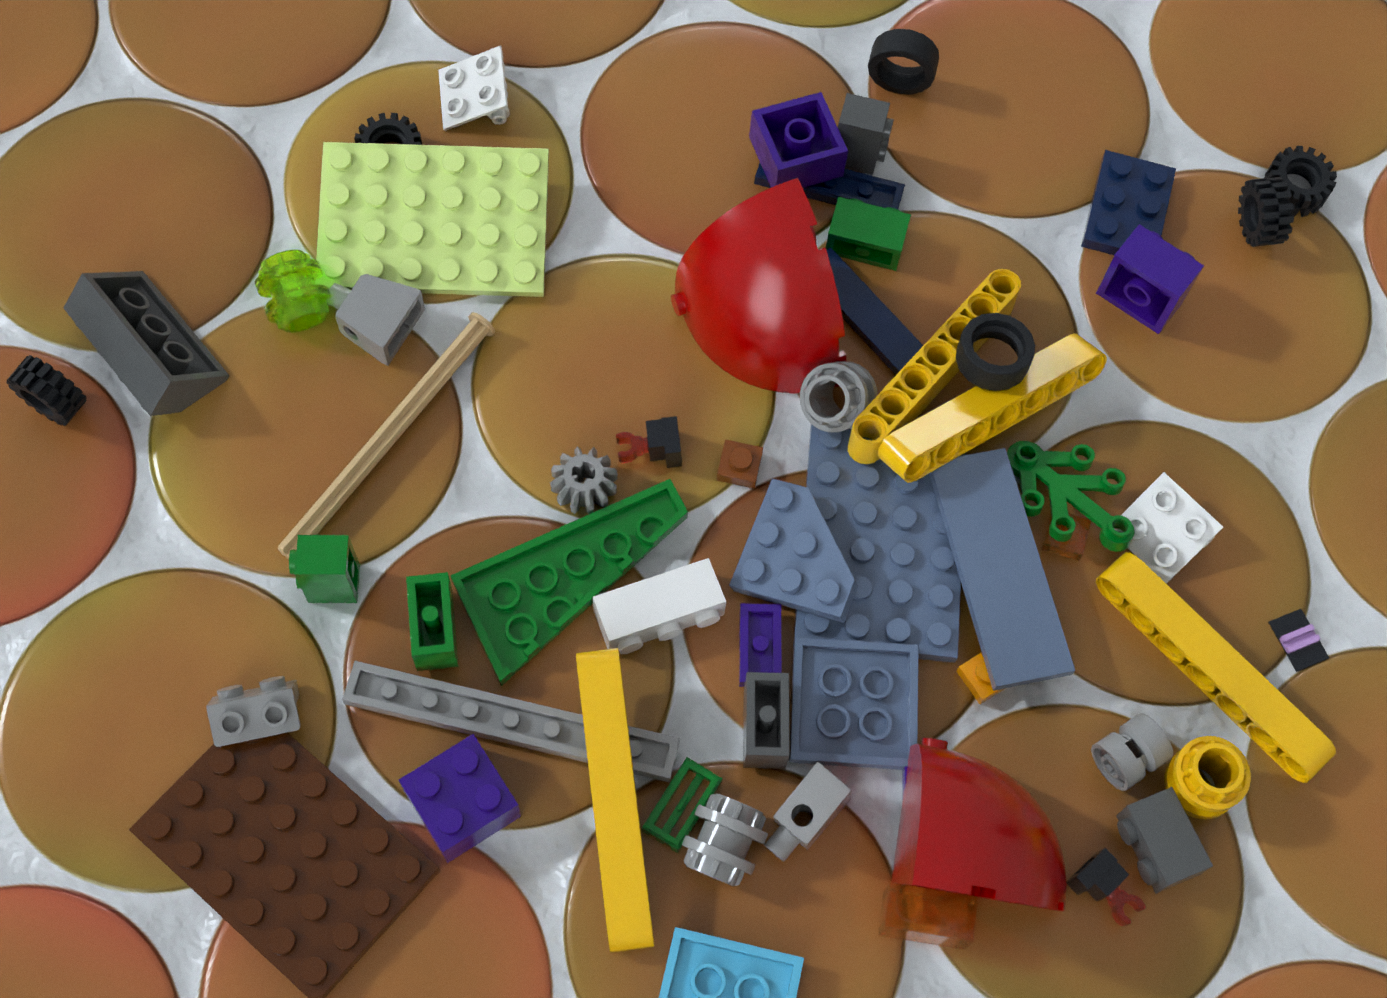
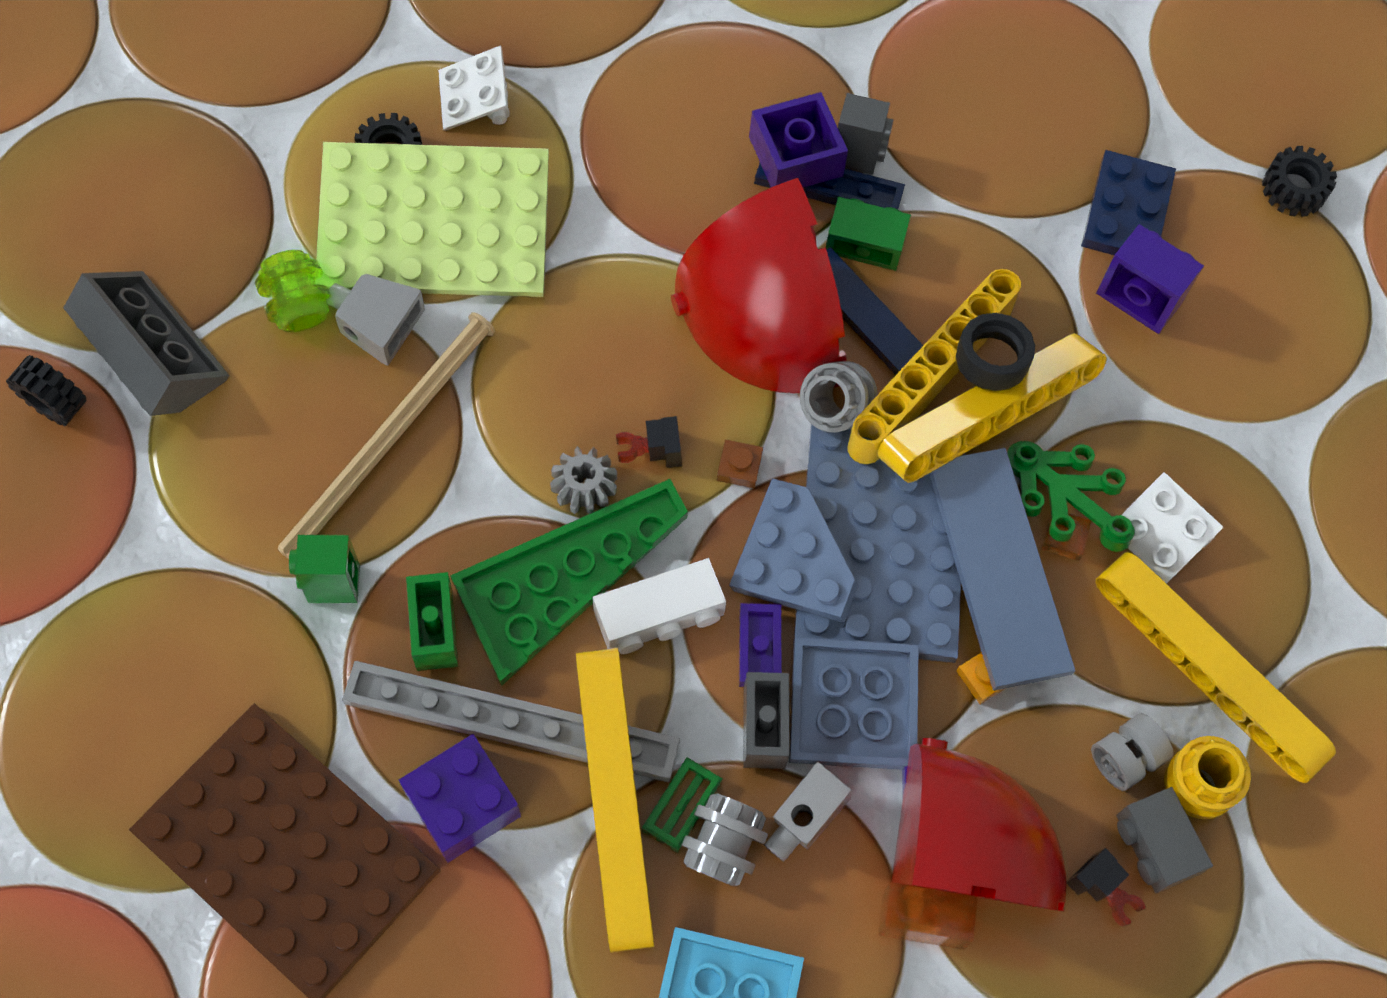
(254, 712): light grey bracket -> none
(911, 46): black tyre -> none
(1266, 211): black tyre -> none
(1298, 640): black piece -> none

